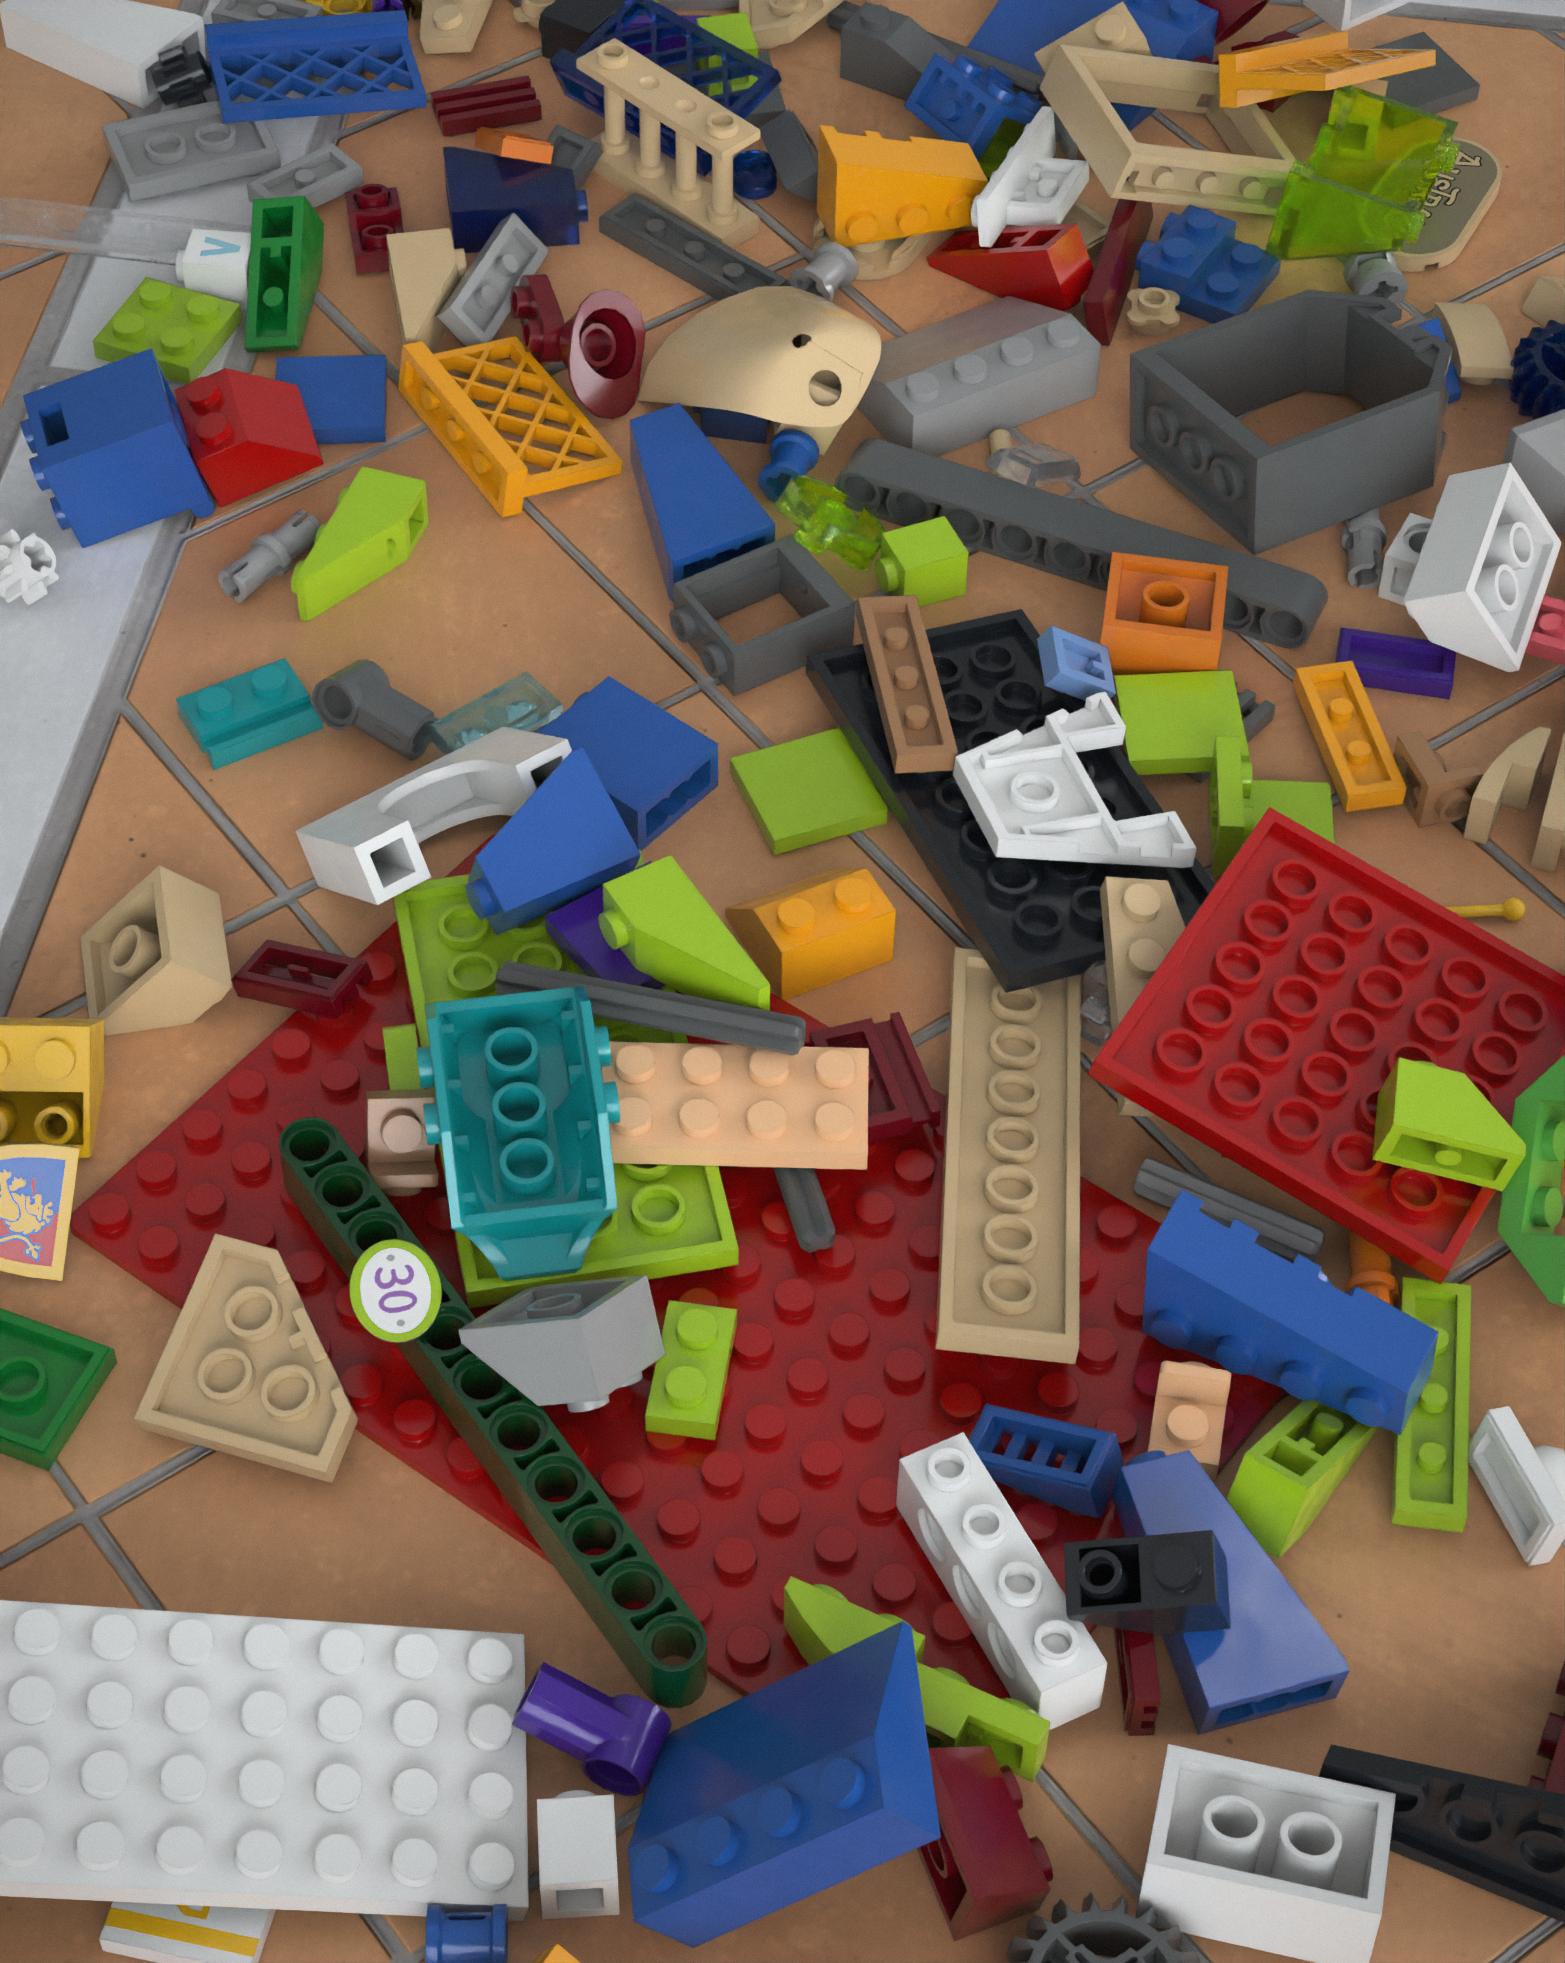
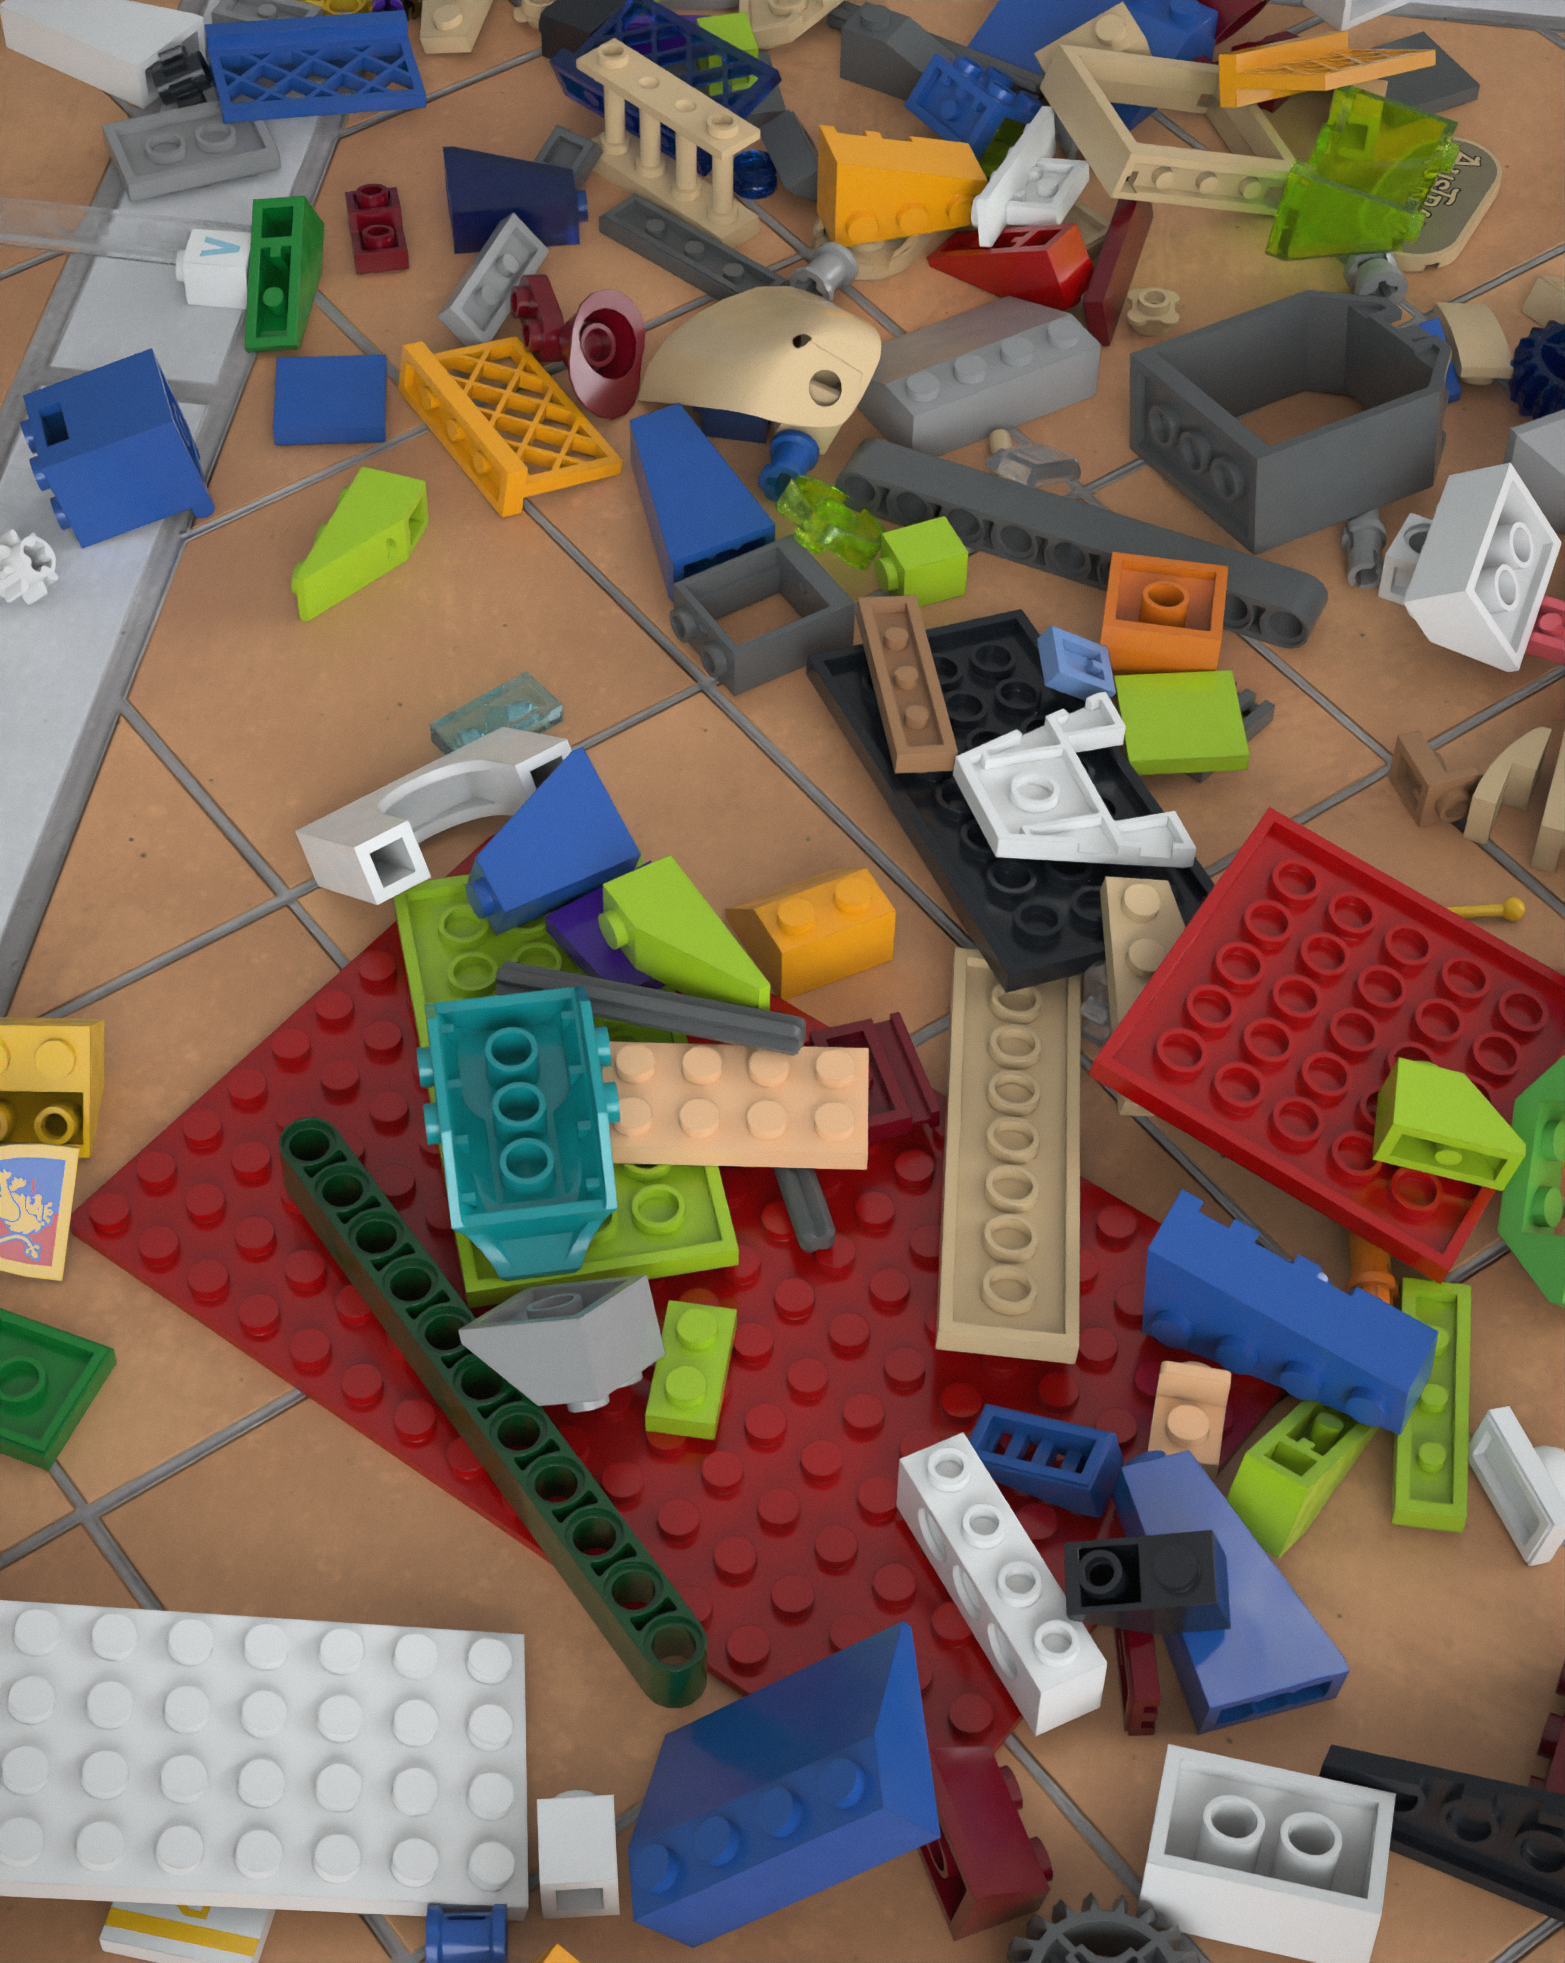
(156, 956): tan slope -> none
(175, 322): lime plate -> none
(246, 432): red slope -> none
(249, 713): teal plate -> none
(250, 1369): tan plate -> none
(269, 556): light grey pin -> none
(295, 985): dark red tile -> none
(317, 176): light grey plate -> none
(364, 699): dark grey piece -> none
(395, 1290): sticker -> none
(397, 1141): medium nougat bracket -> none
(401, 1057): lime beam -> none
(422, 278): tan slope -> none
(486, 105): dark red tile -> none
(514, 145): orange tile -> none
(610, 1735): dark purple piece -> none
(642, 755): blue brick -> none
(808, 791): lime tile -> none
(954, 1712): lime slope -> none
(1205, 265): blue plate -> none
(1241, 802): lime bracket -> none
(1277, 1229): light grey axle -> none
(1349, 736): light orange plate -> none
(1398, 662): dark purple tile -> none

